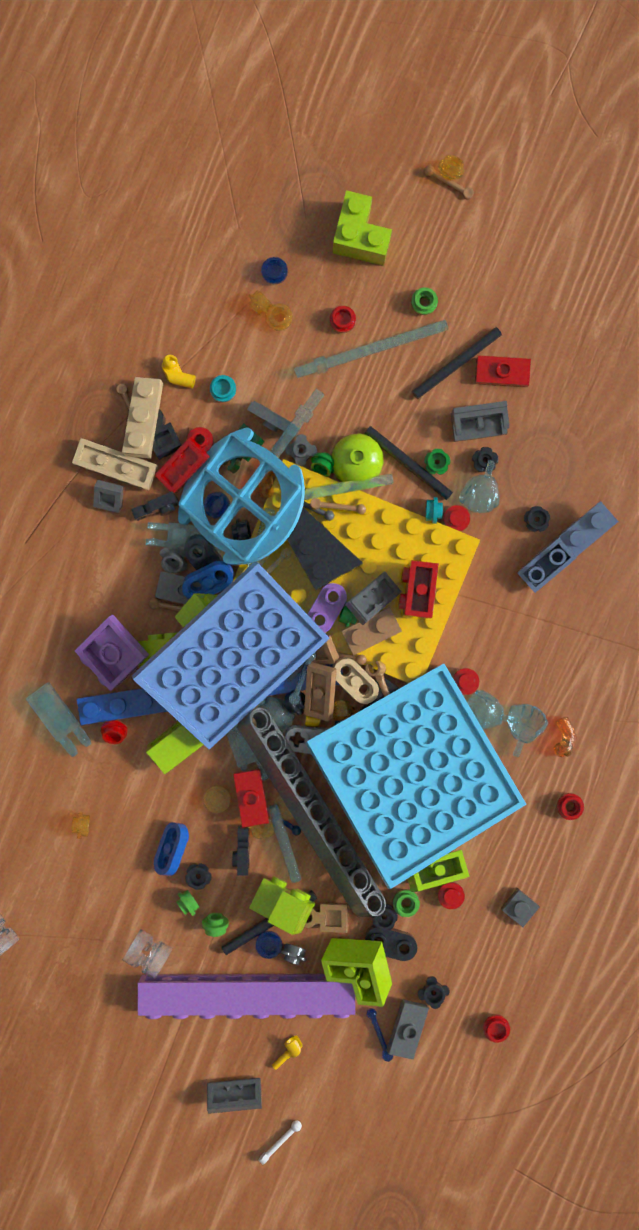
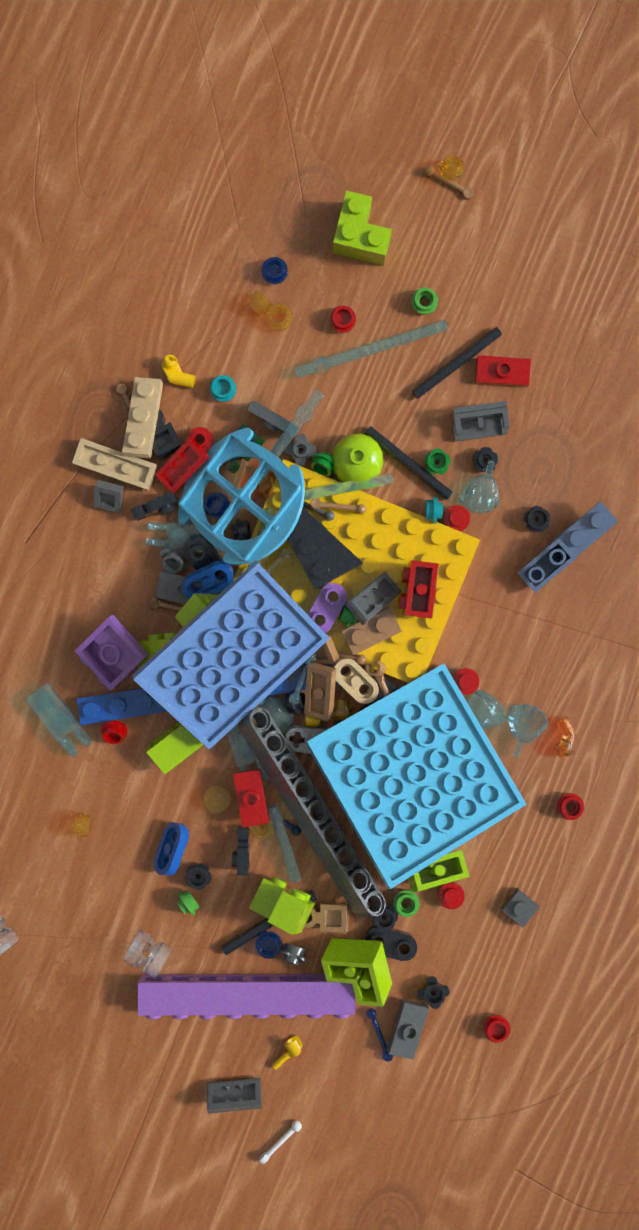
(215, 924): bright green plate -> none

